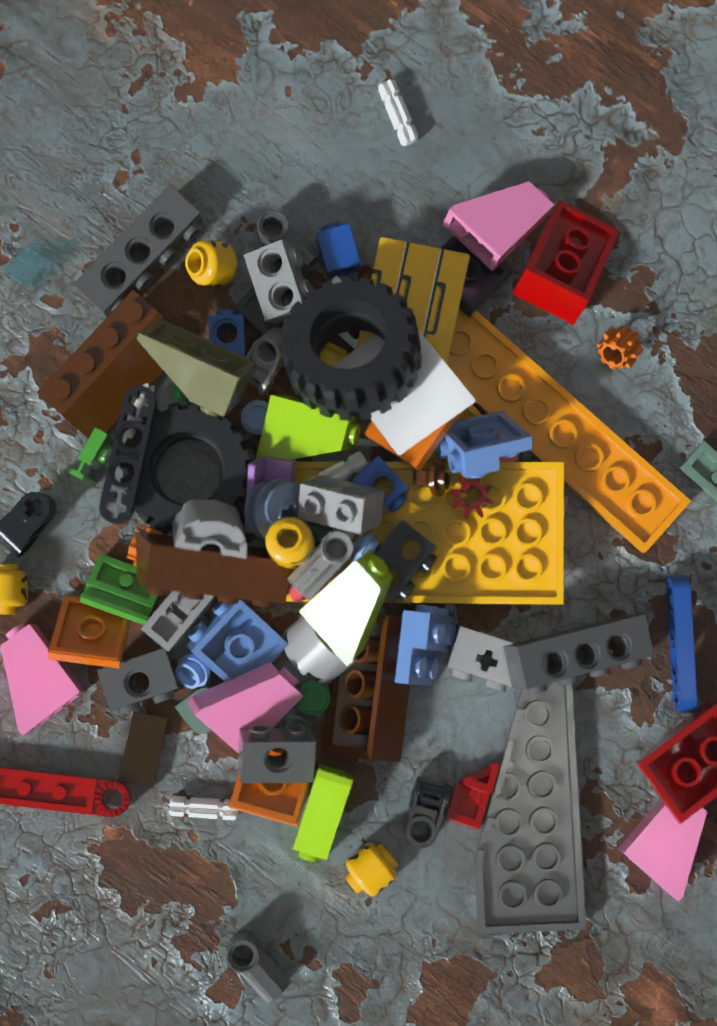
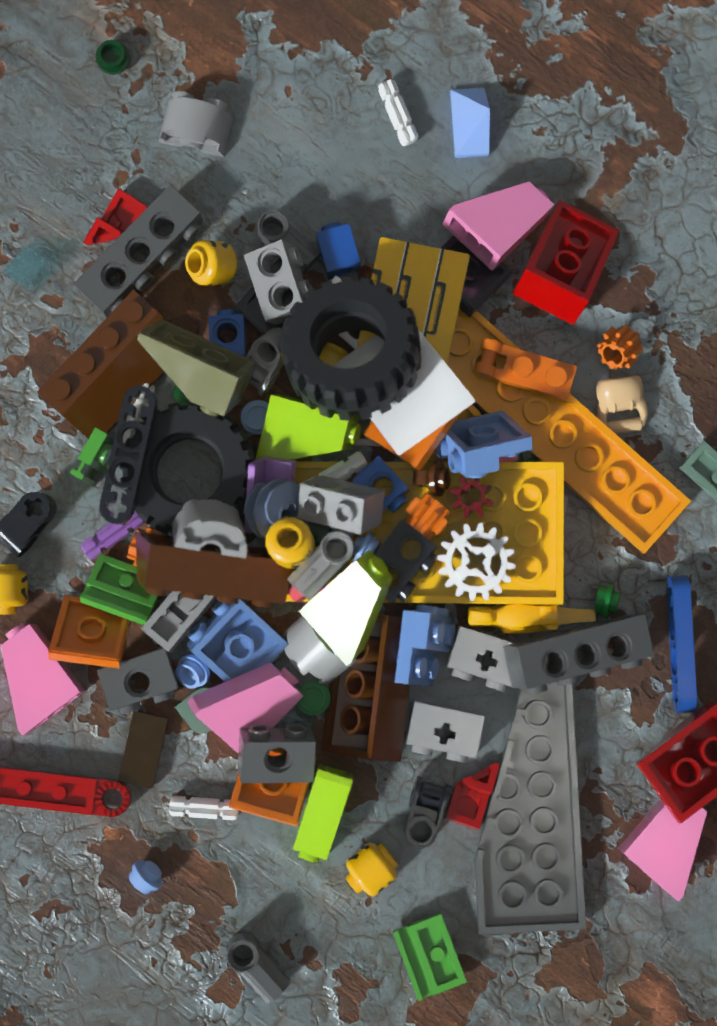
(109, 536): none -> medium lavender axle
(112, 57): none -> dark green plate
(116, 219): none -> red slope
(145, 876): none -> light blue plate
(196, 124): none -> light grey cylinder
(427, 516): none -> orange gear
(429, 956): none -> bright green plate
(465, 726): none -> light grey brick
(470, 122): none -> light blue slope
(489, 551): none -> white gear
(526, 370): none -> orange plate
(526, 617): none -> yellow animal
(607, 600): none -> green plate
(619, 395): none -> tan piece

